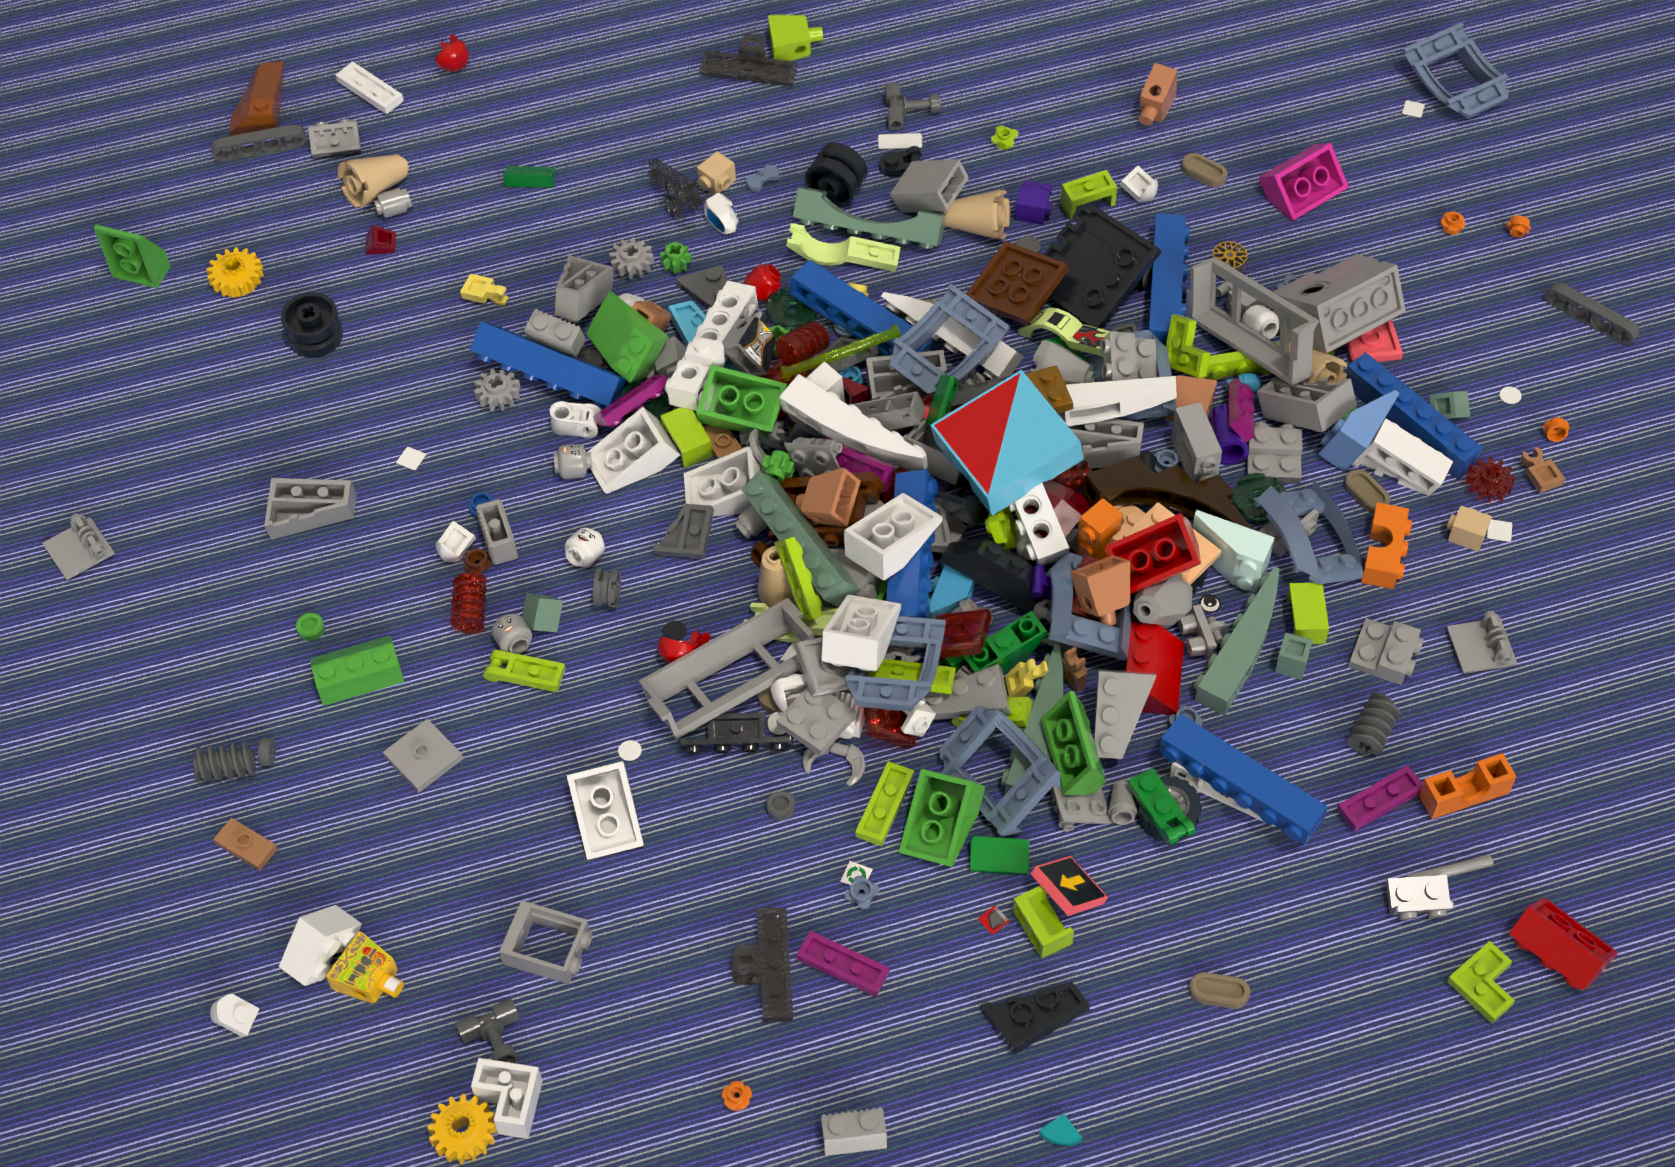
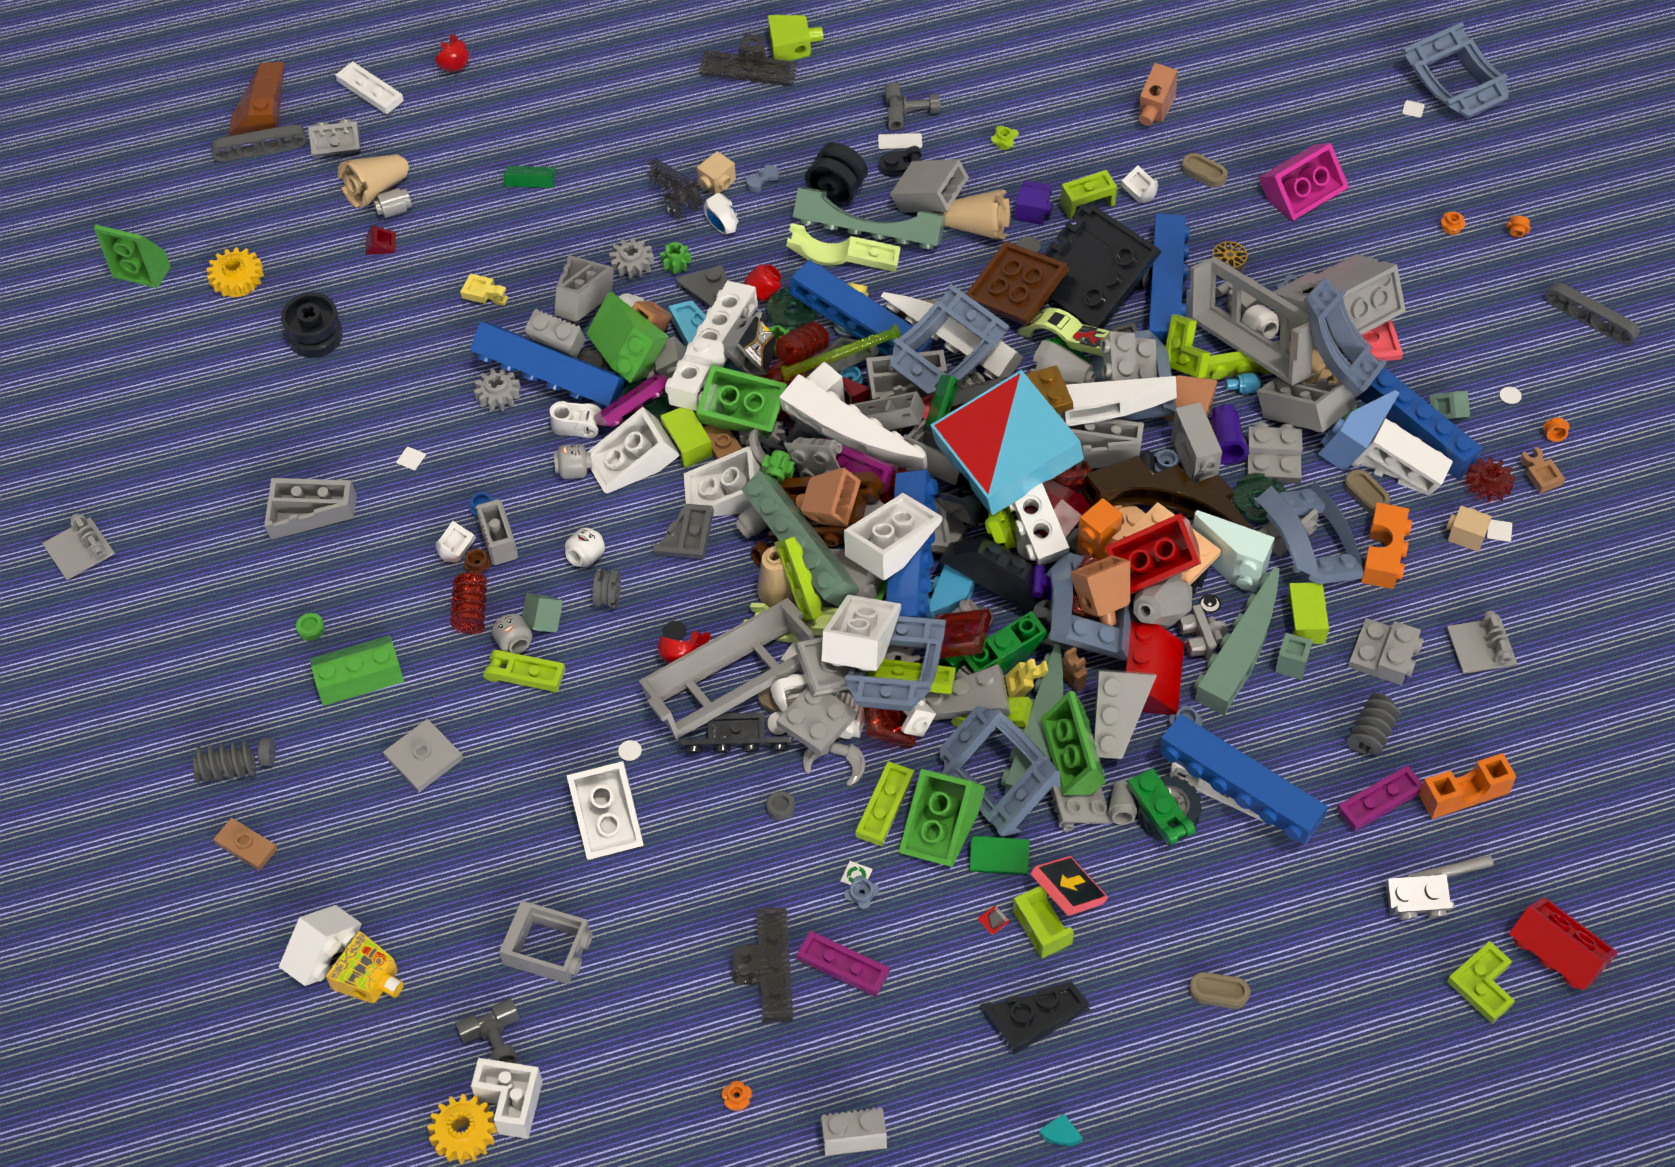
(233, 1014): white plate -> none
(1241, 409): magenta plate -> none
(1329, 303): none -> sand blue wedge

